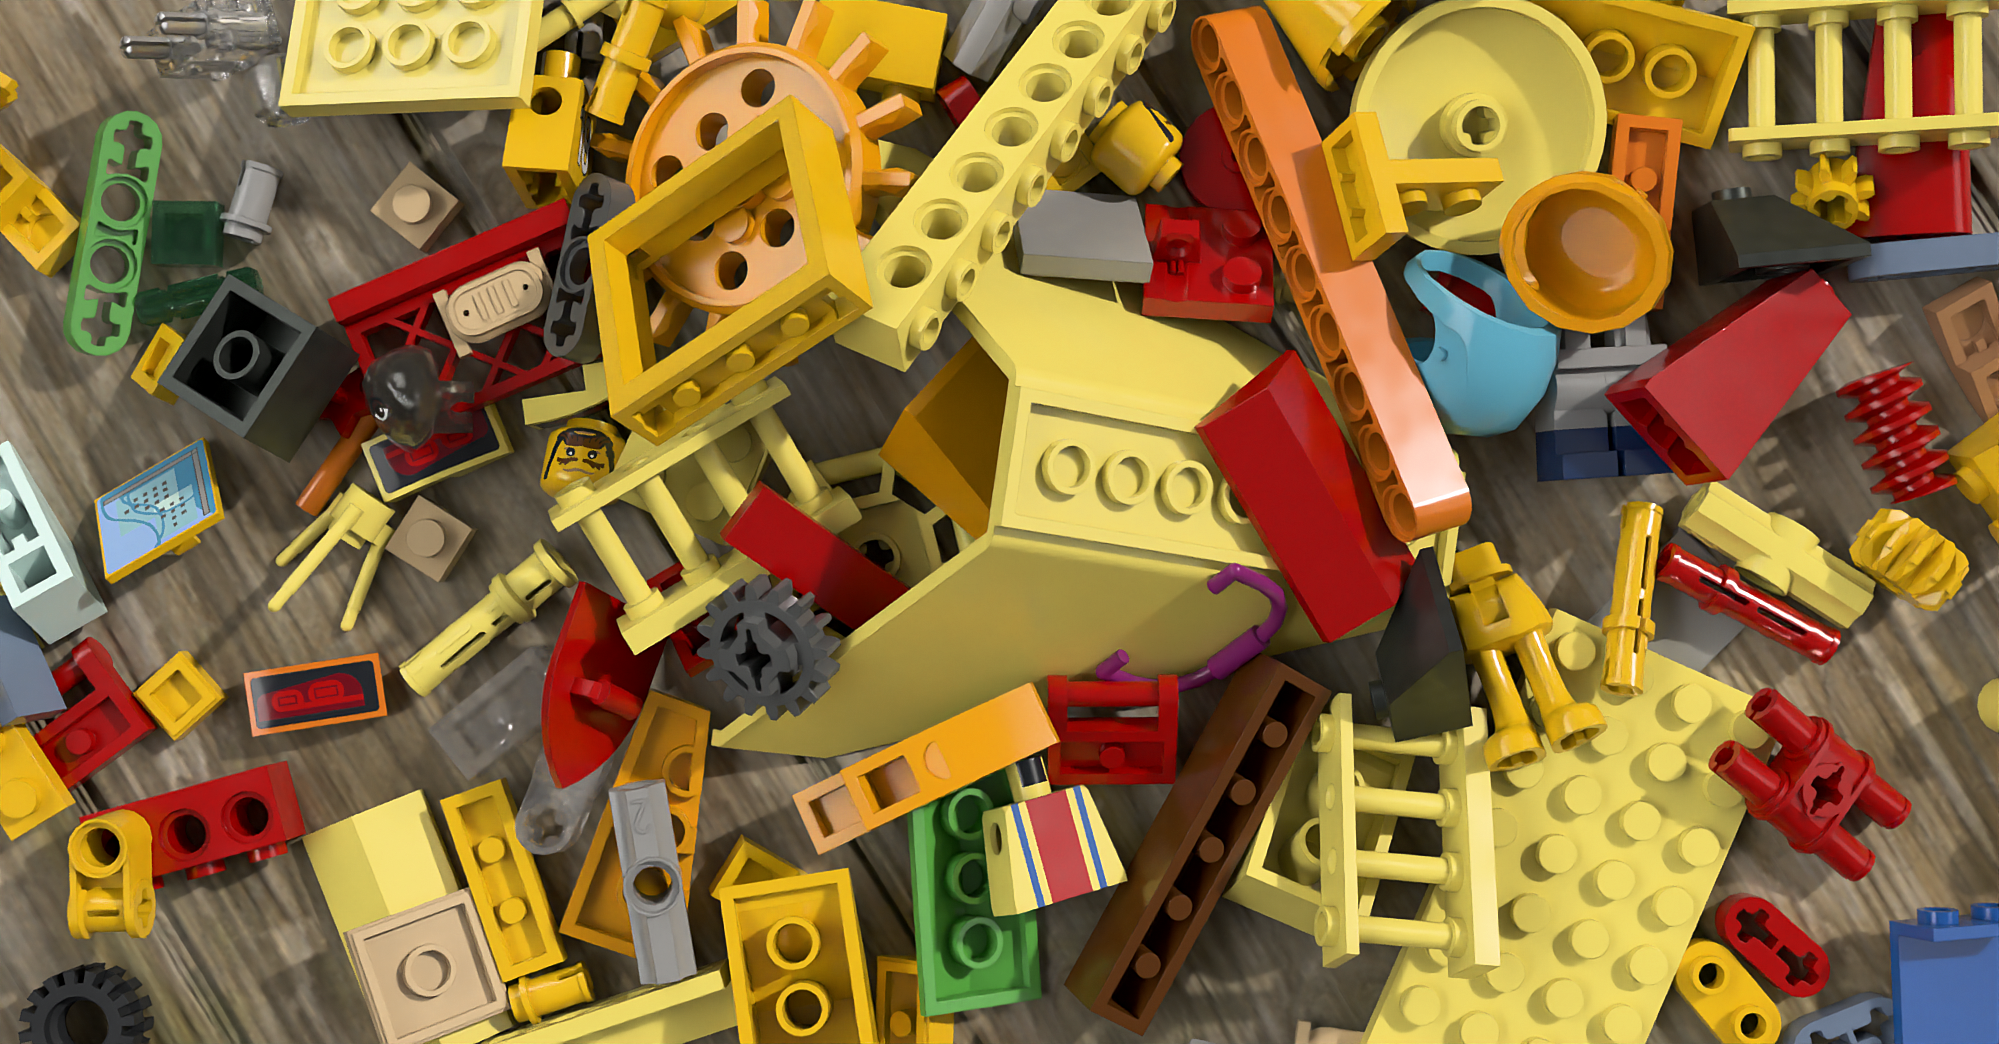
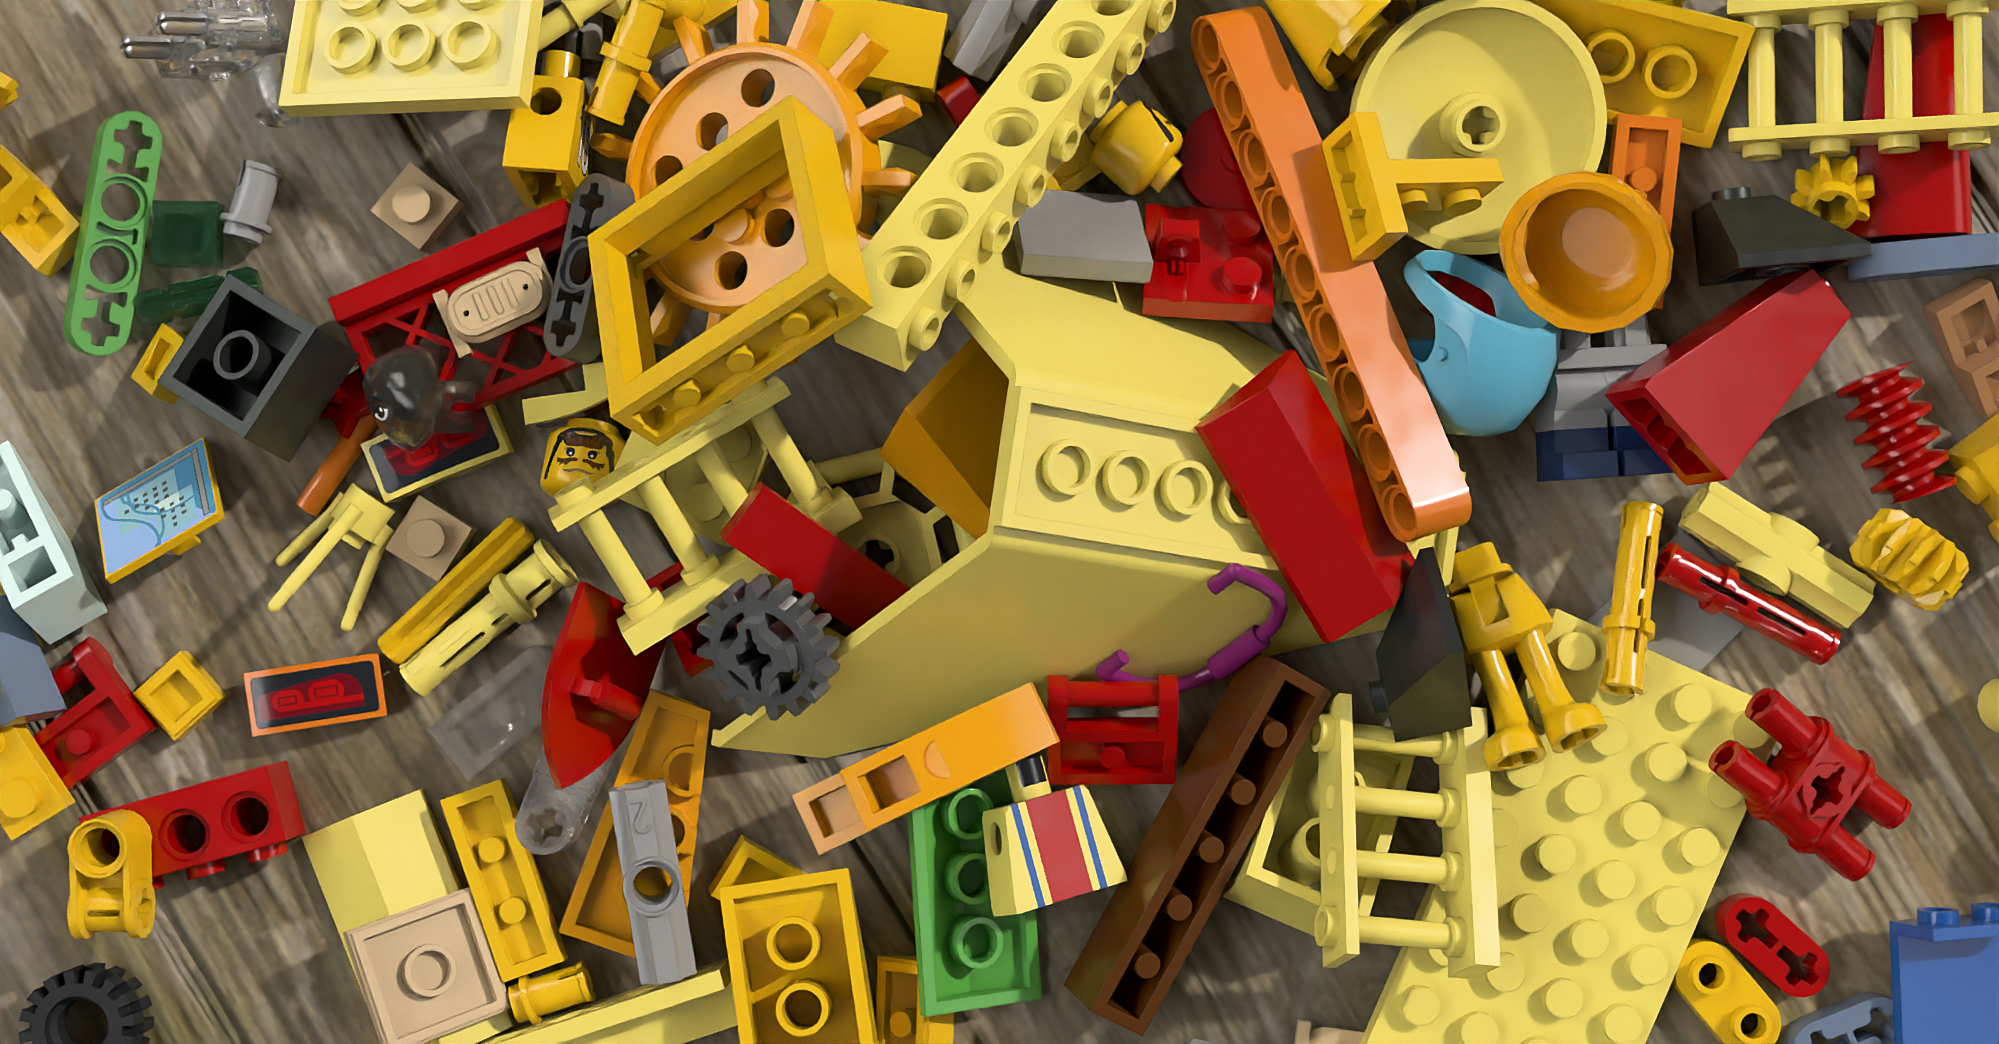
(455, 590): none -> yellow axle

